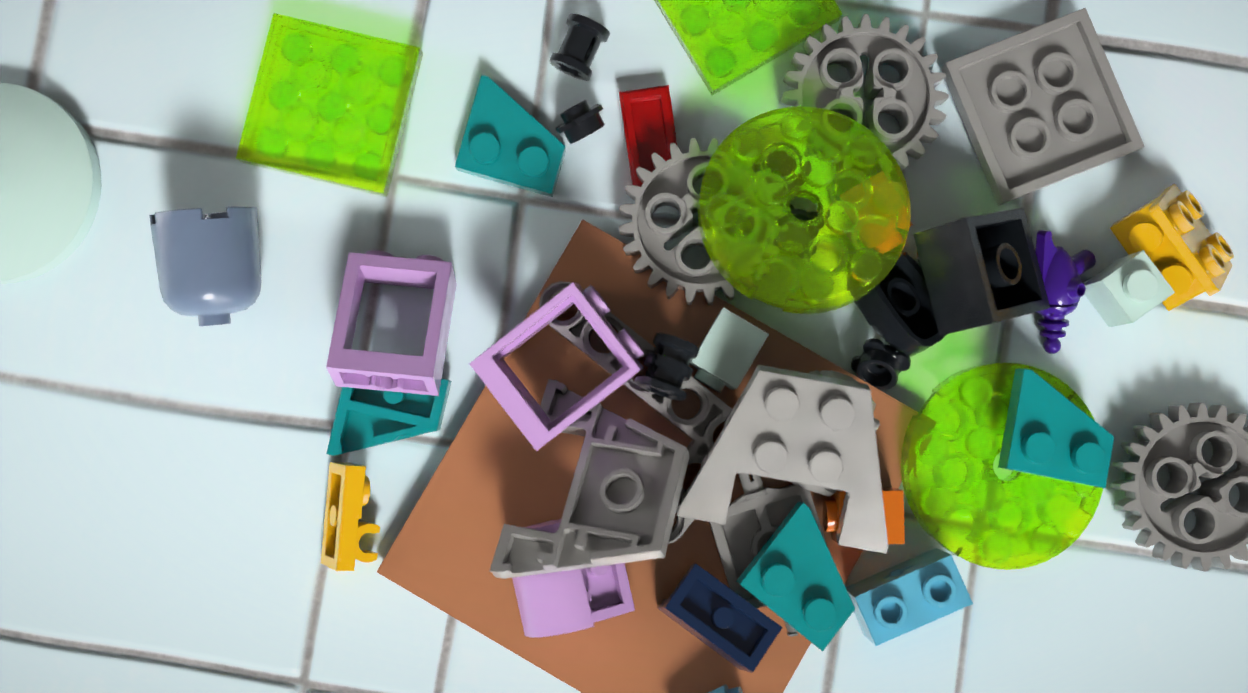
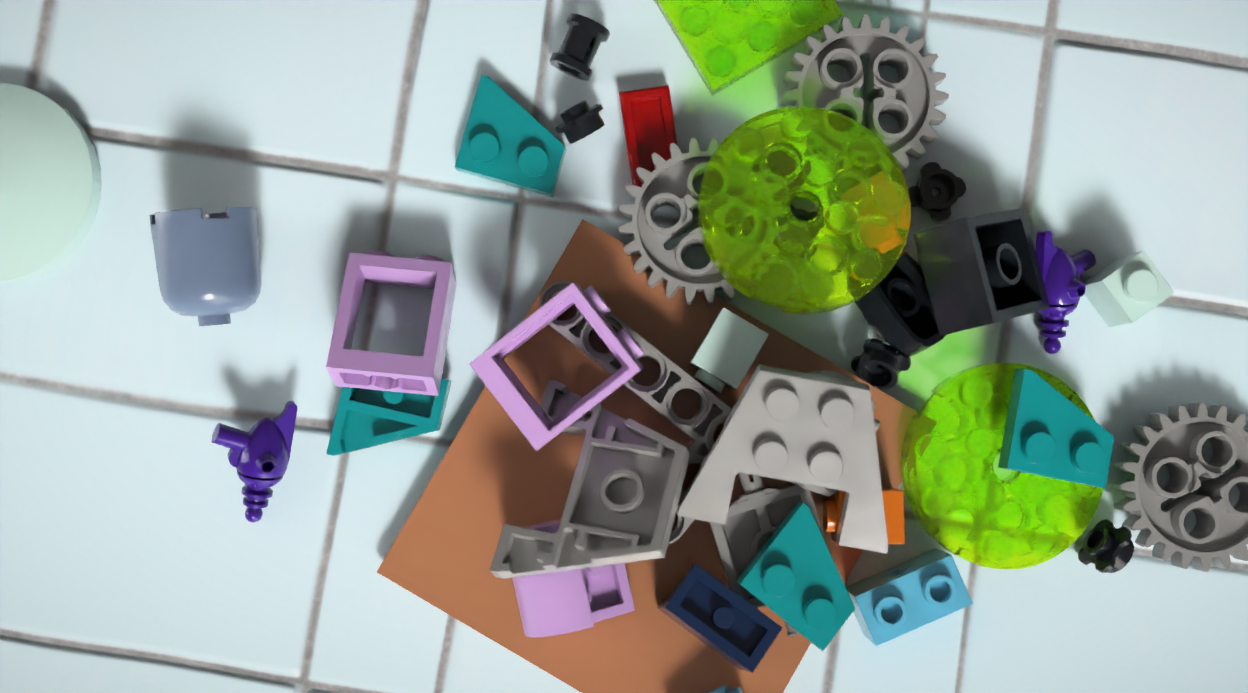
(259, 456): none -> dark purple piece
(330, 104): clear neon green plate -> none
(346, 494): yellow plate -> none
(668, 366): black bush -> none
(950, 190): none -> black plate
(1042, 106): light grey plate -> none
(1107, 547): none -> black plate
(1177, 244): yellow bracket -> none

